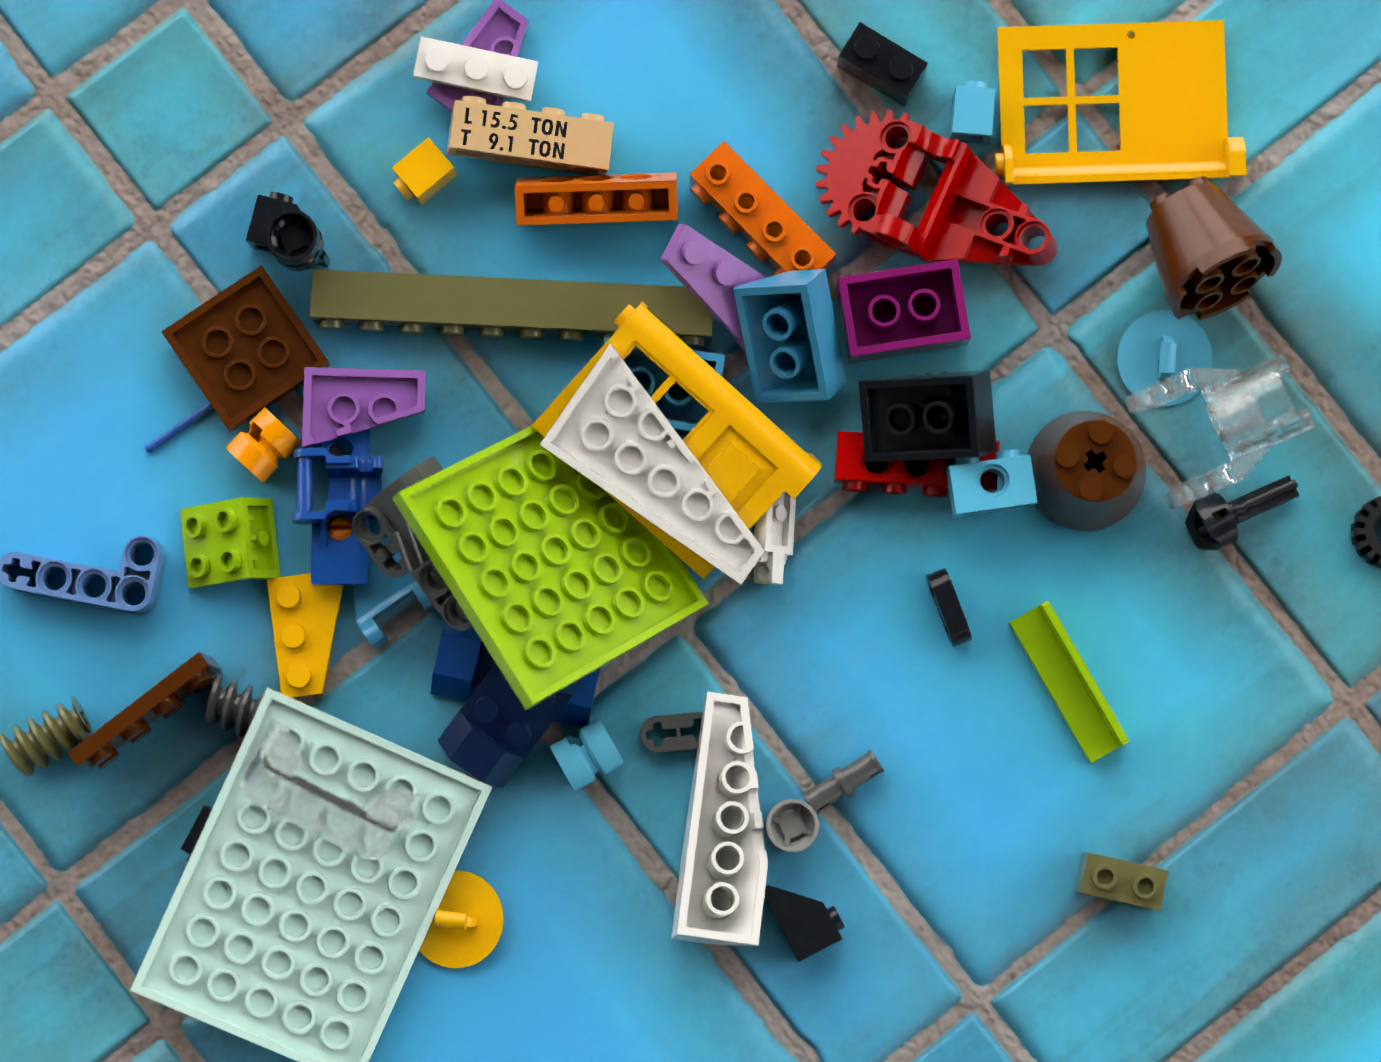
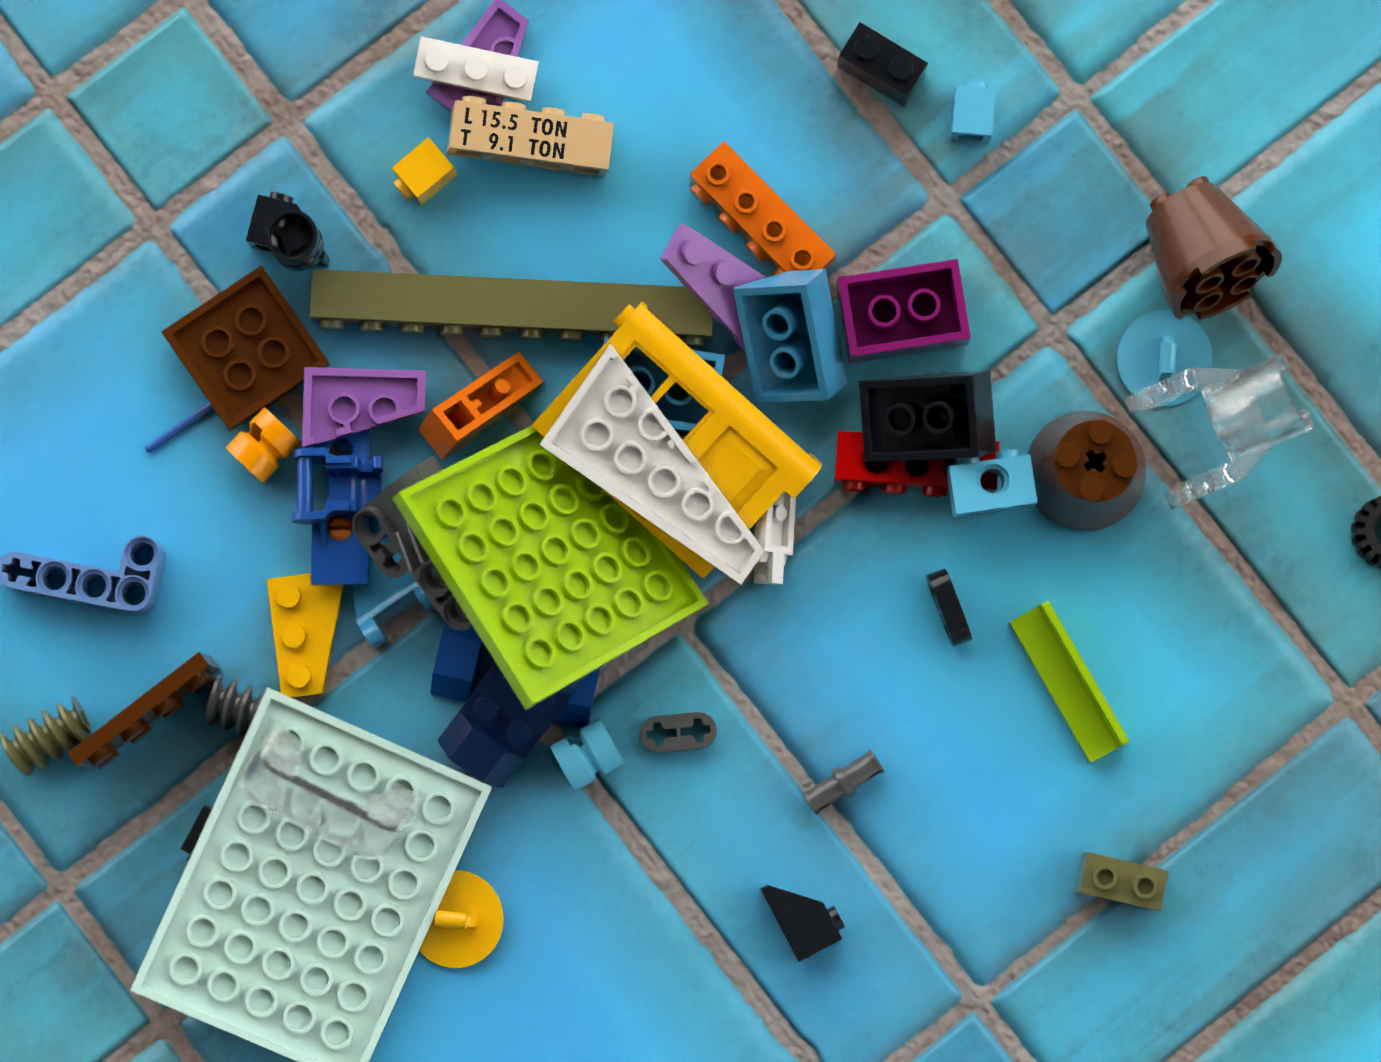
(230, 541): lime bracket -> none
(479, 405): none -> orange slope
(596, 198): orange brick -> none
(723, 838): white wedge -> none
(792, 825): light grey wheel -> none
(960, 212): red connector -> none
(1167, 101): yellow door -> none
(1222, 516): black piece -> none

